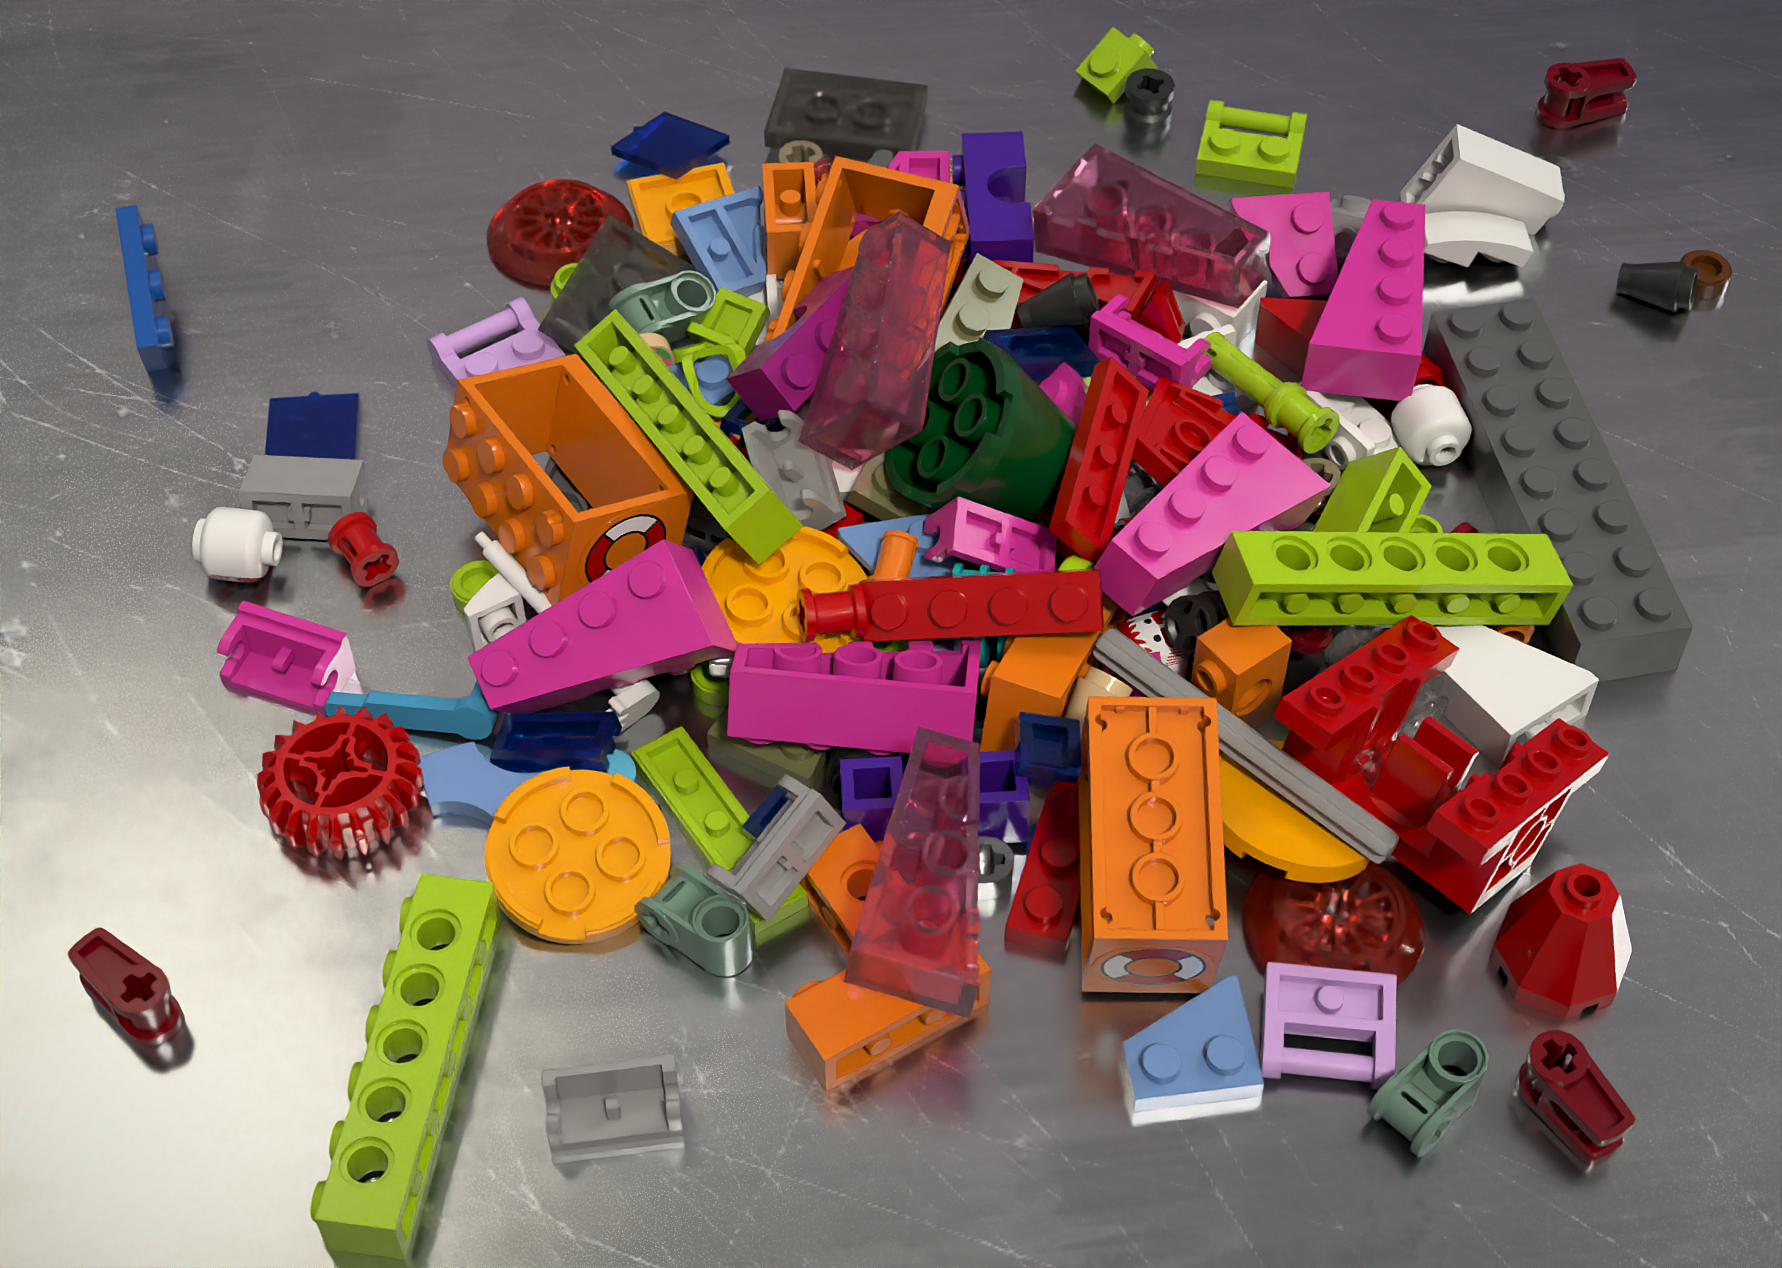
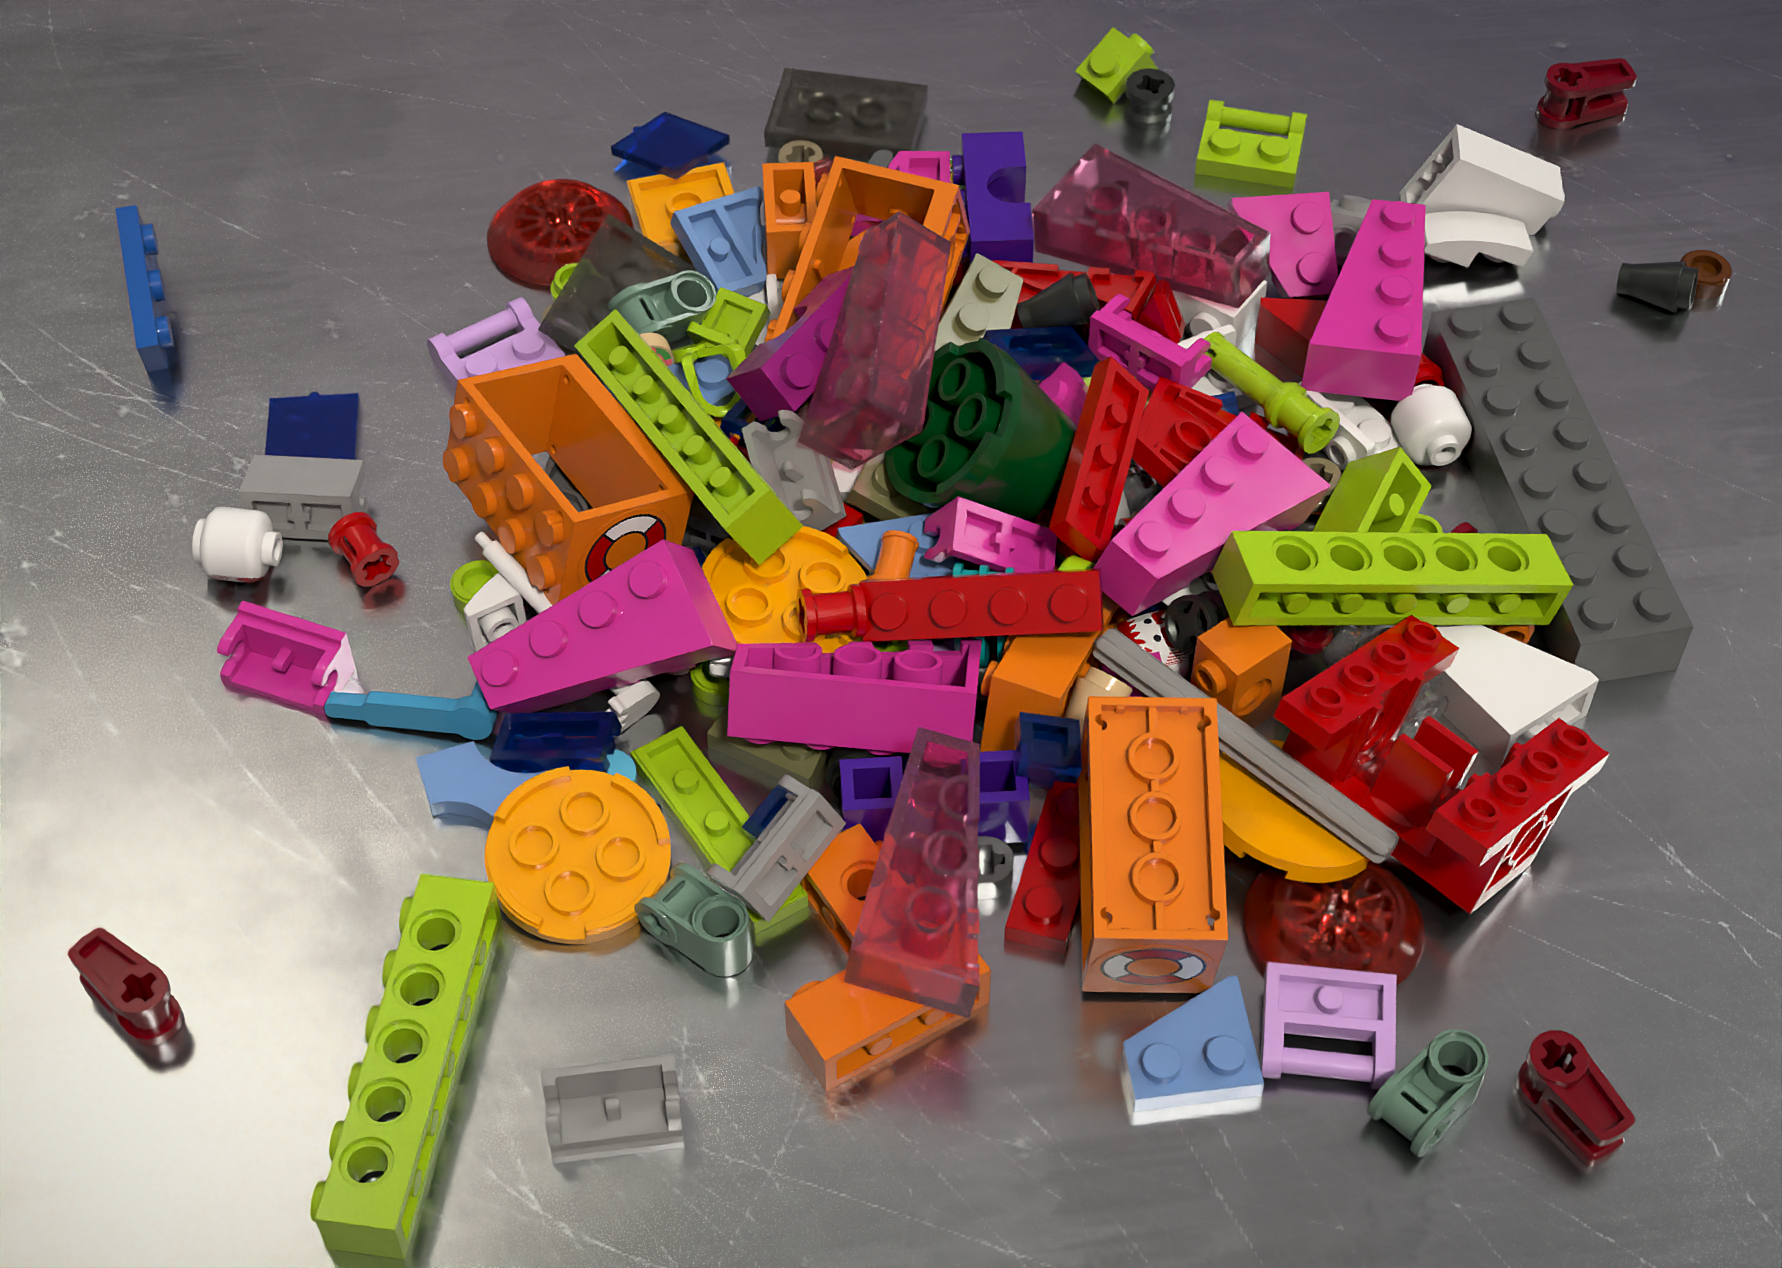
(350, 795): red gear -> none
(1565, 943): red cone -> none

